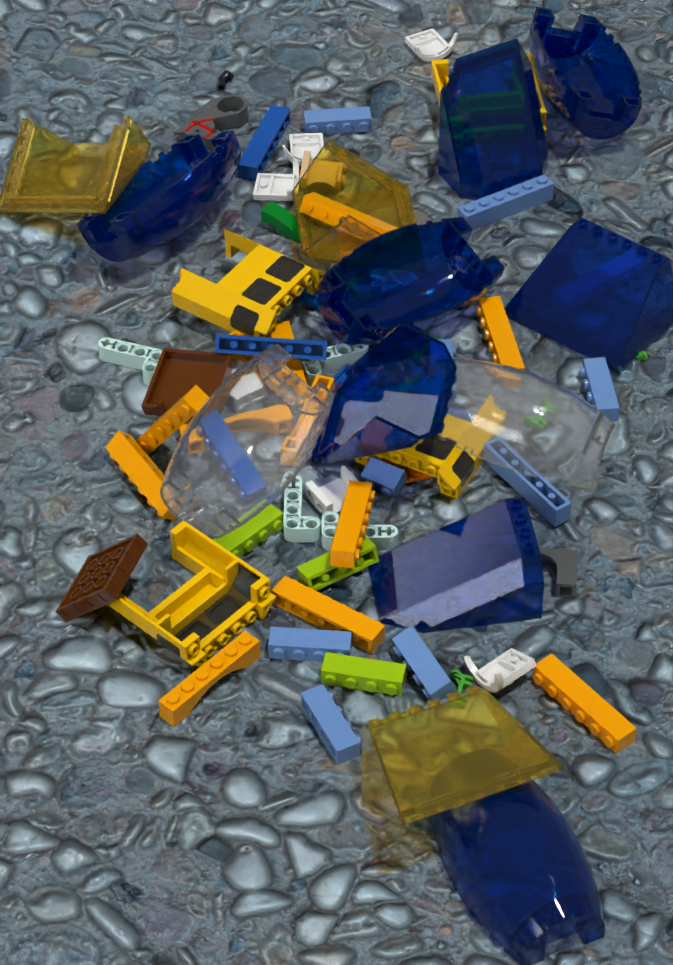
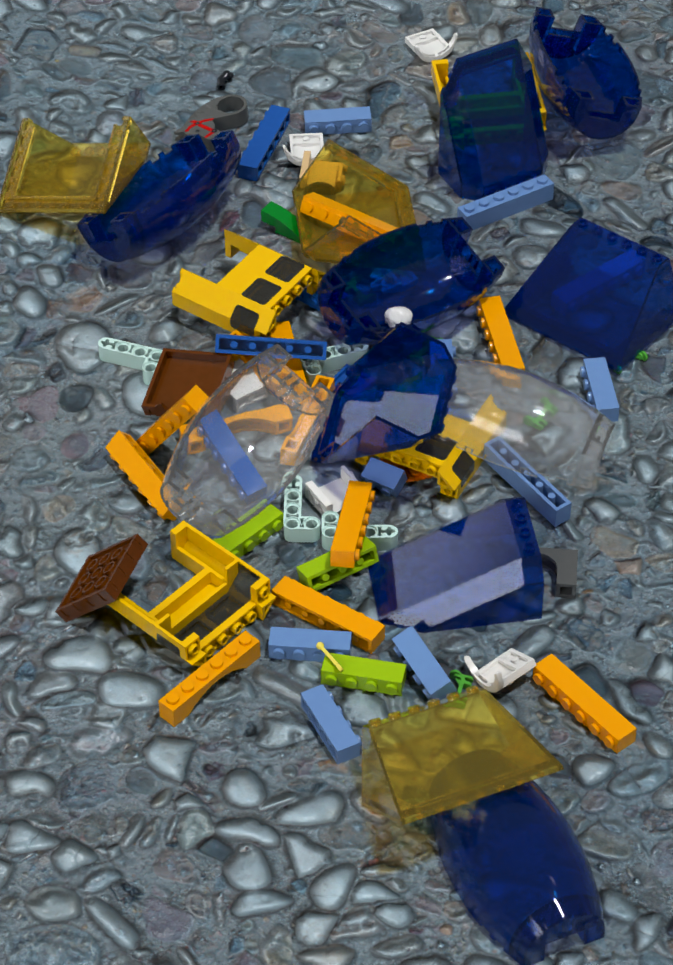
(276, 186): white piece -> none
(320, 646): none -> light yellow hinge
(398, 314): none -> white hair

